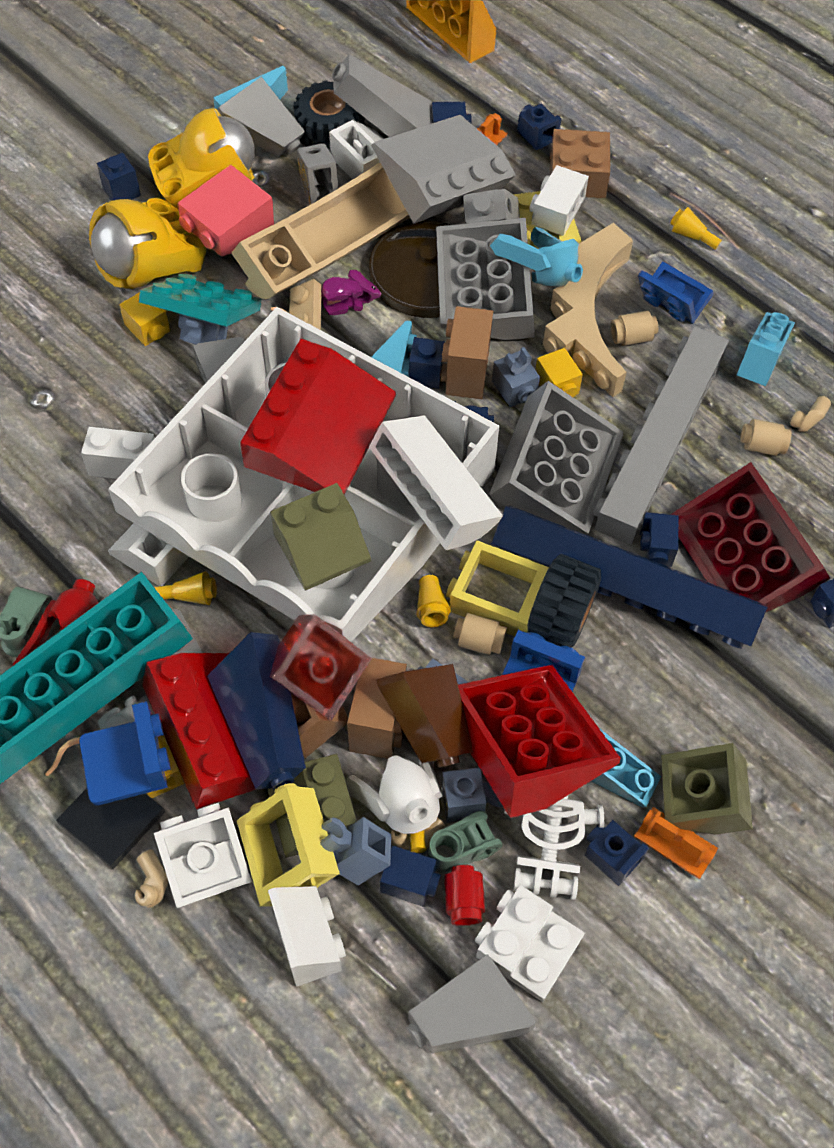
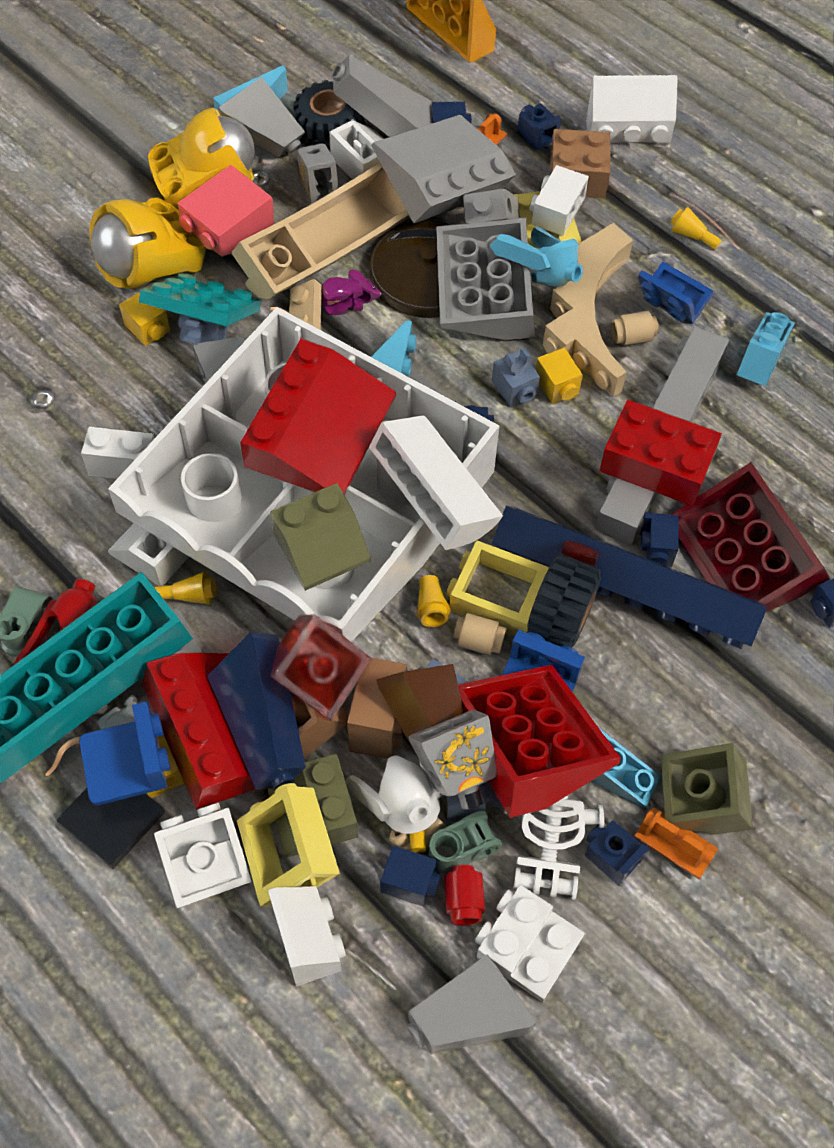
(118, 178): dark blue brick -> none
(155, 881): tan arm -> none
(359, 849): sand blue brick -> none
(426, 362): dark blue brick -> none
(458, 756): none -> light grey torso
(467, 352): medium nougat brick -> none
(557, 459): light grey slope -> none
(581, 552): none -> clear red slope
(633, 107): none -> white slope
(659, 452): none -> red brick
(765, 437): tan brick -> none
(815, 414): tan arm -> none

